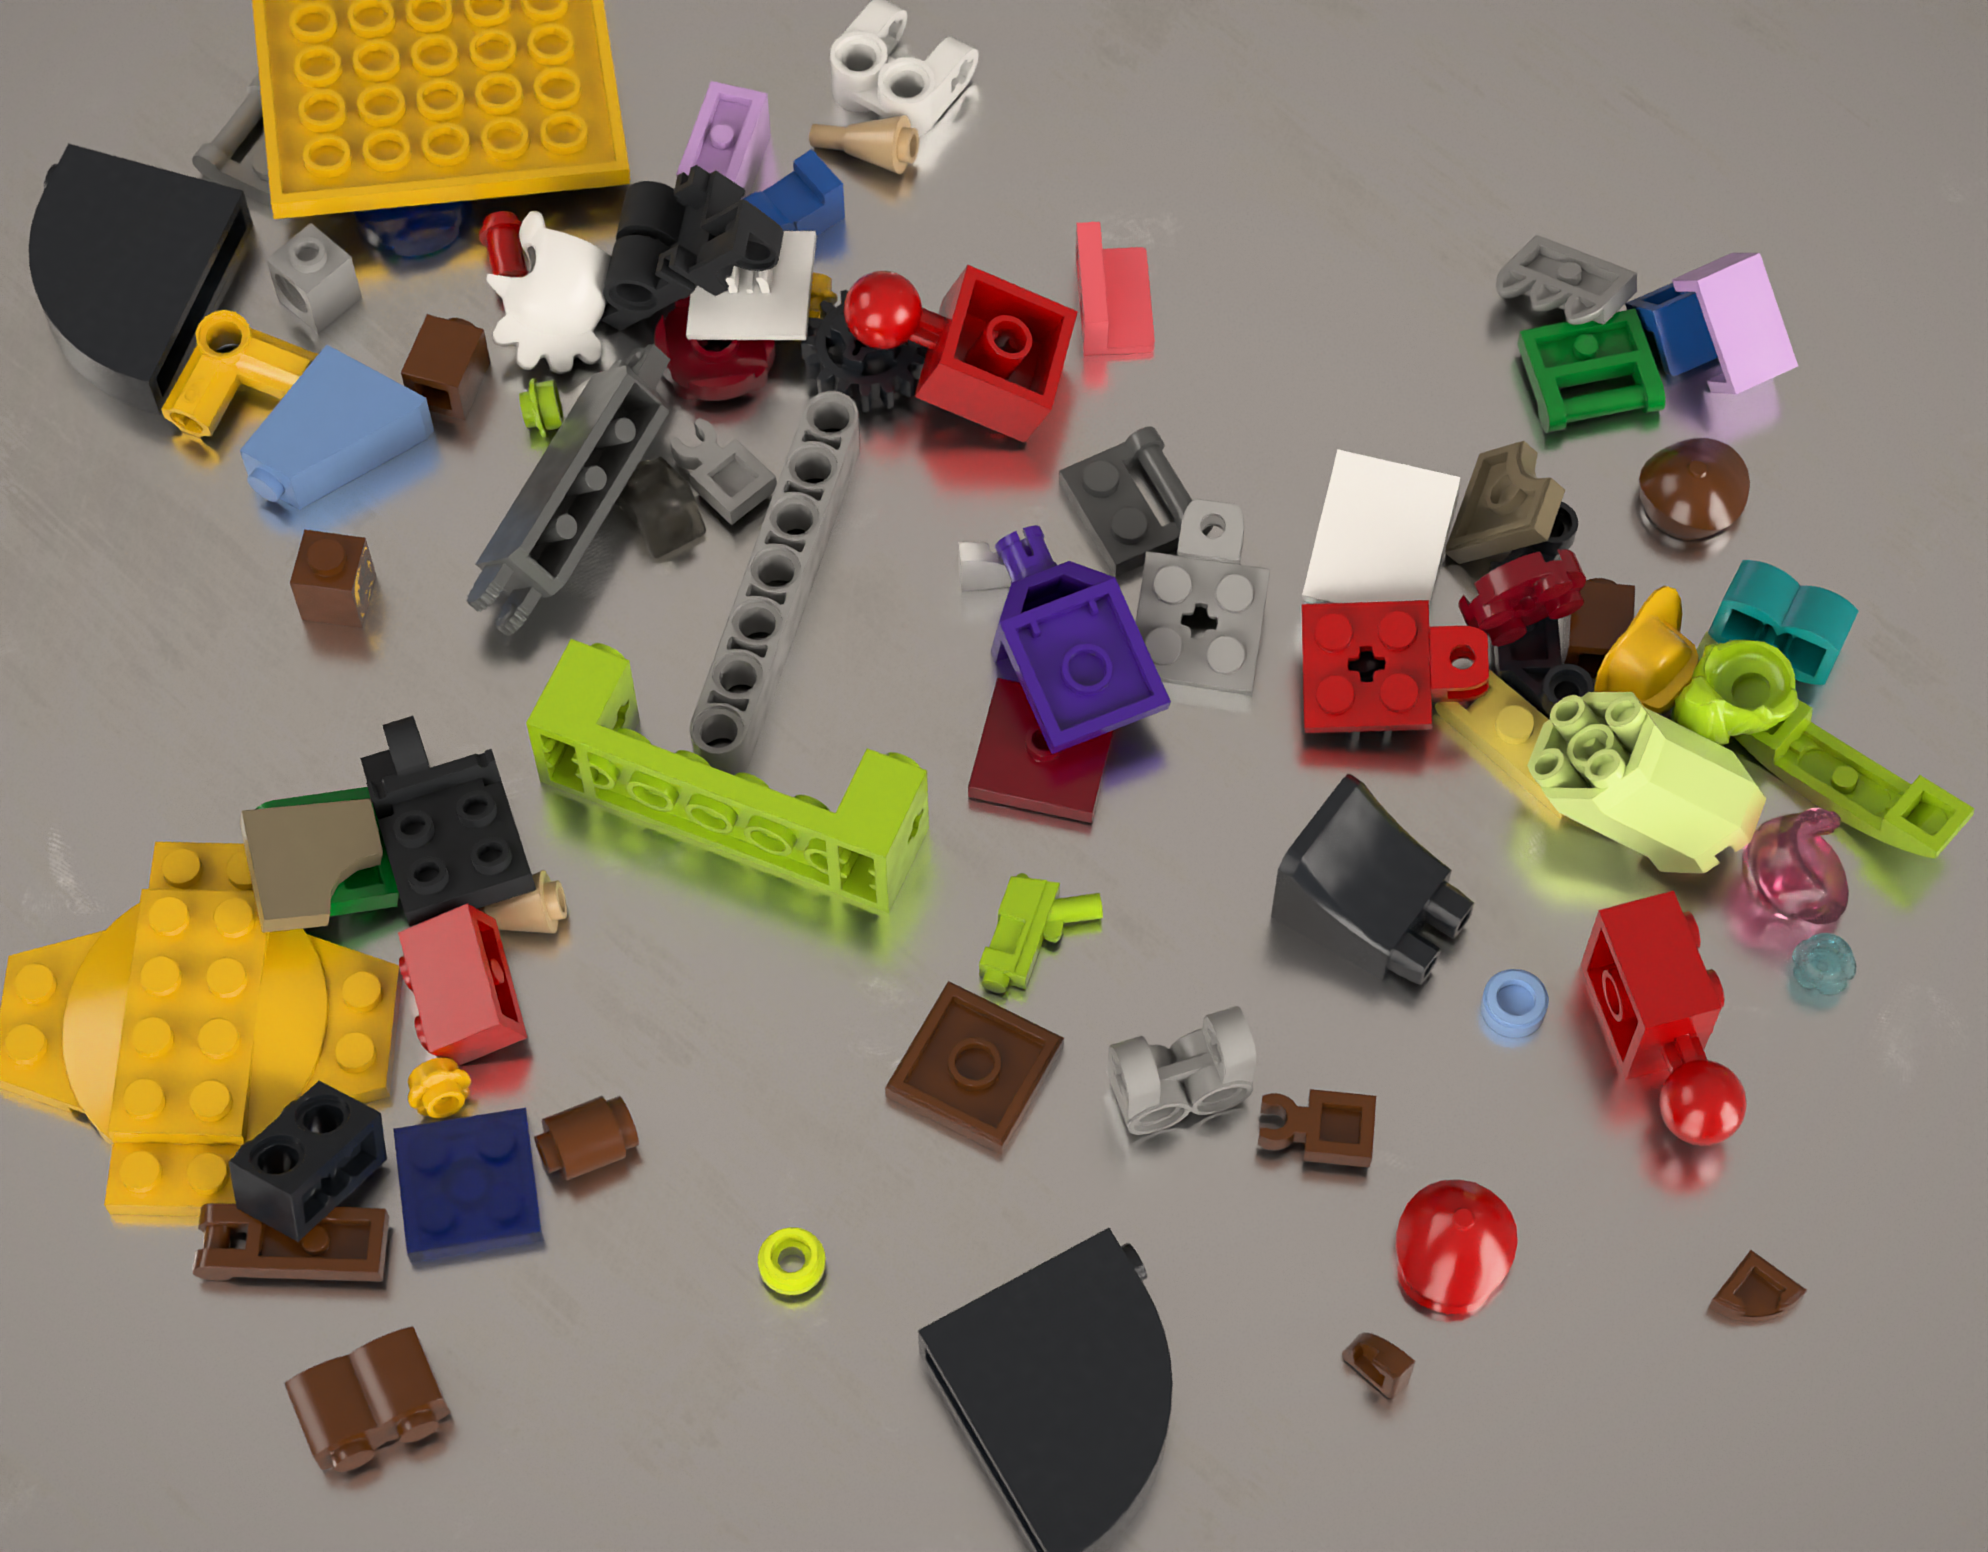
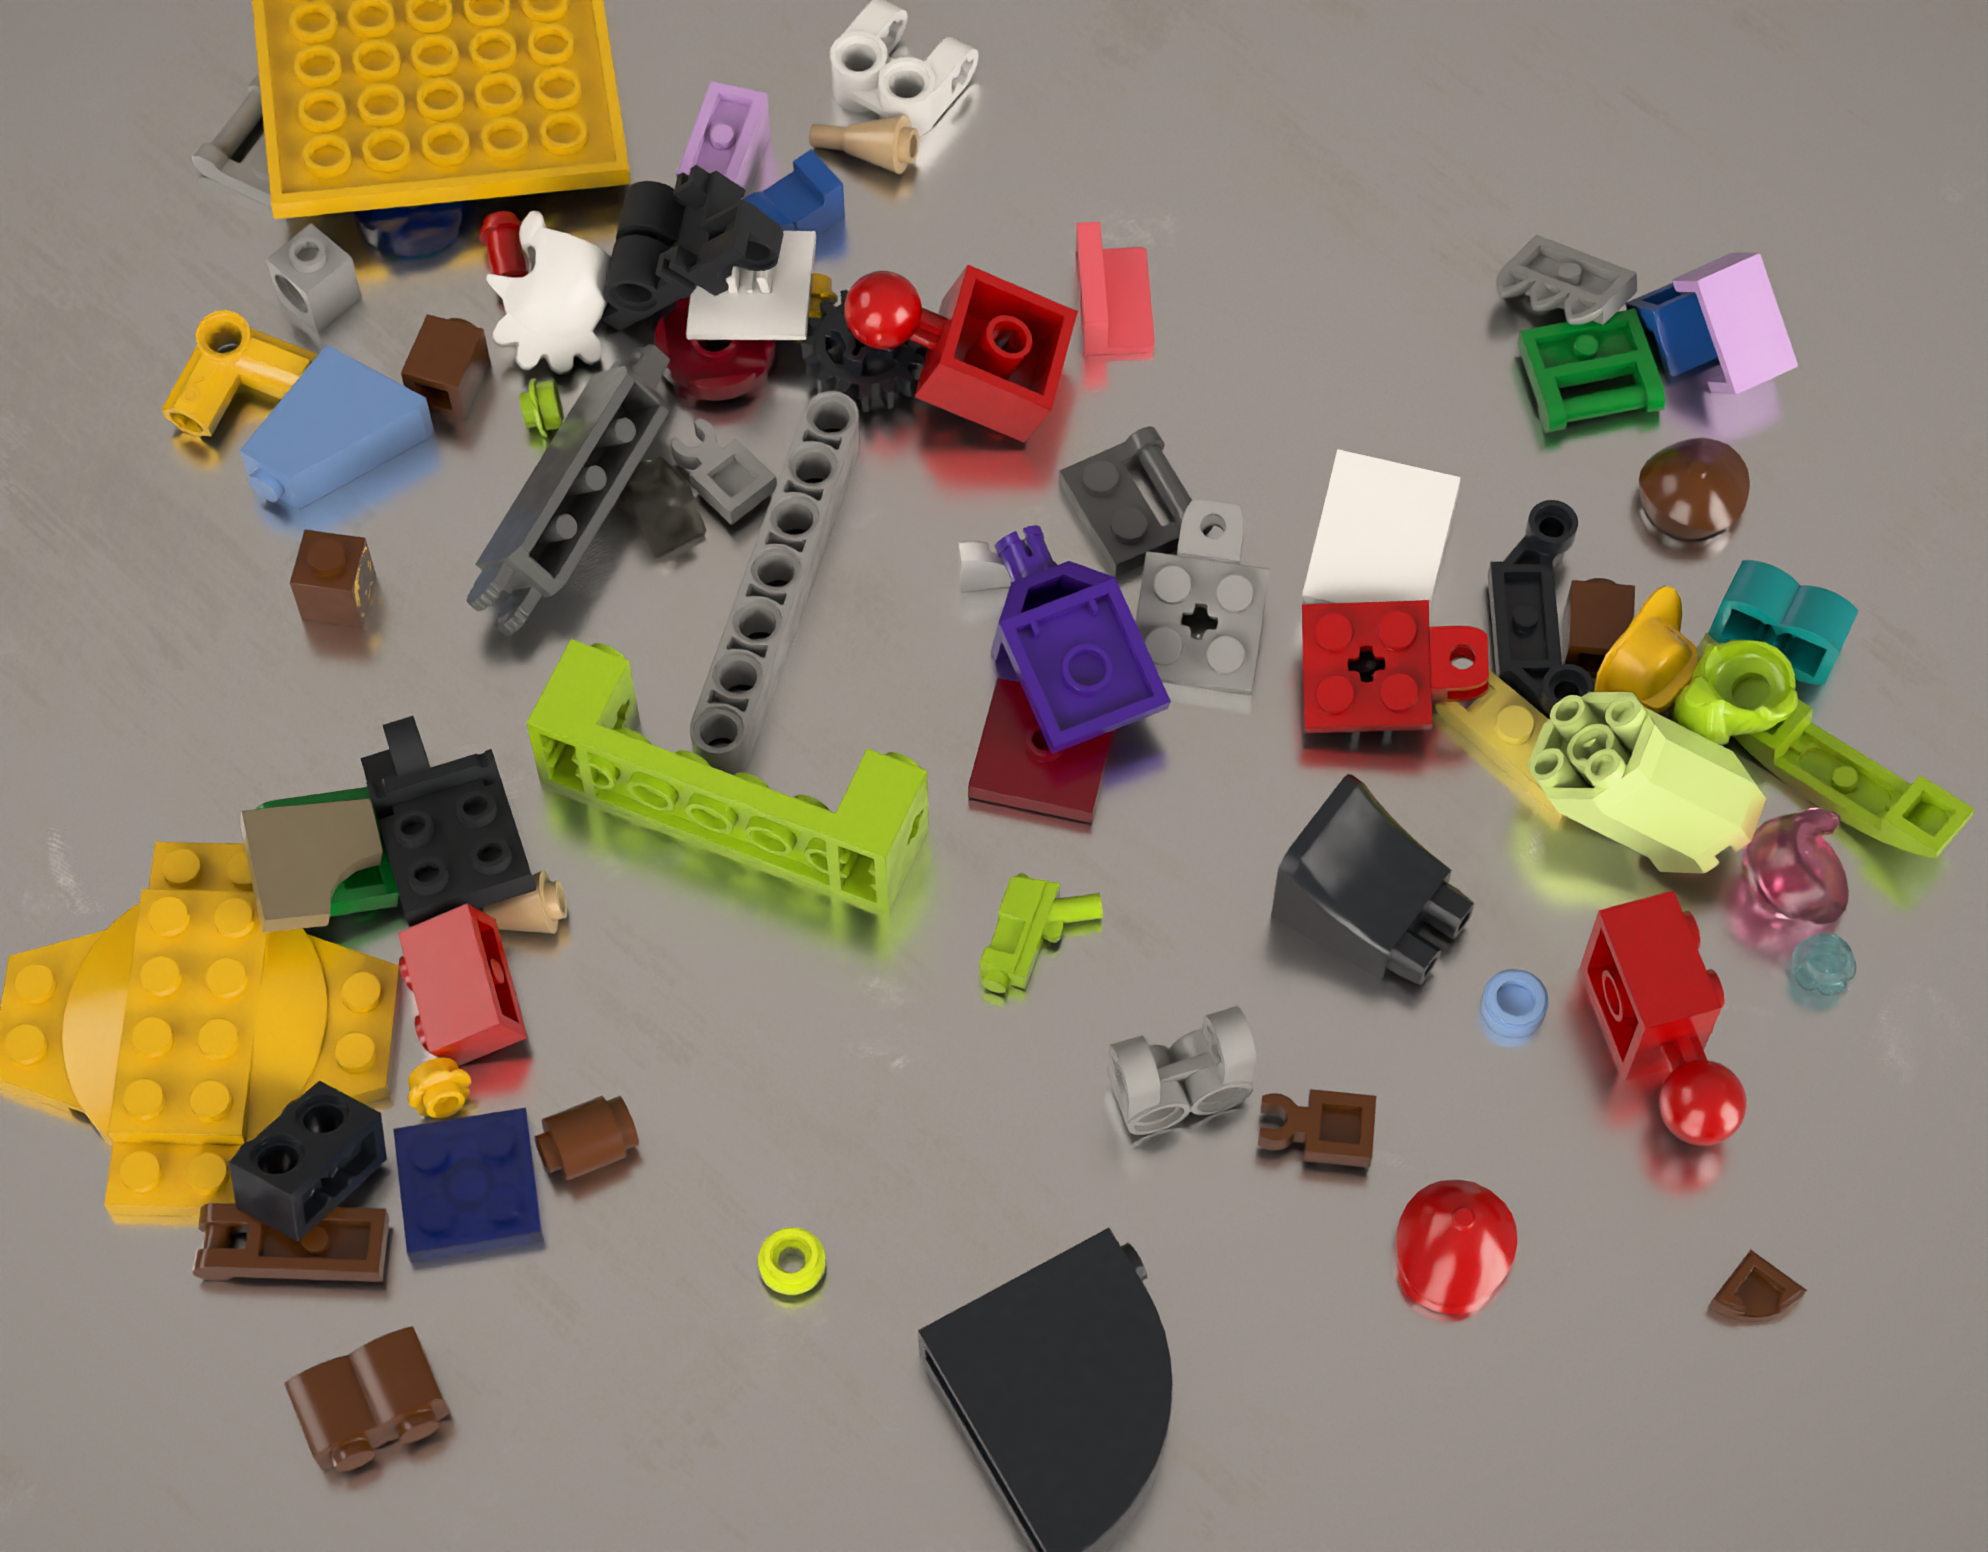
(131, 267): black brick -> none
(974, 1067): reddish brown tile -> none
(1380, 1363): reddish brown tile -> none
(1504, 505): dark tan tile -> none
(1524, 594): dark red plate -> none

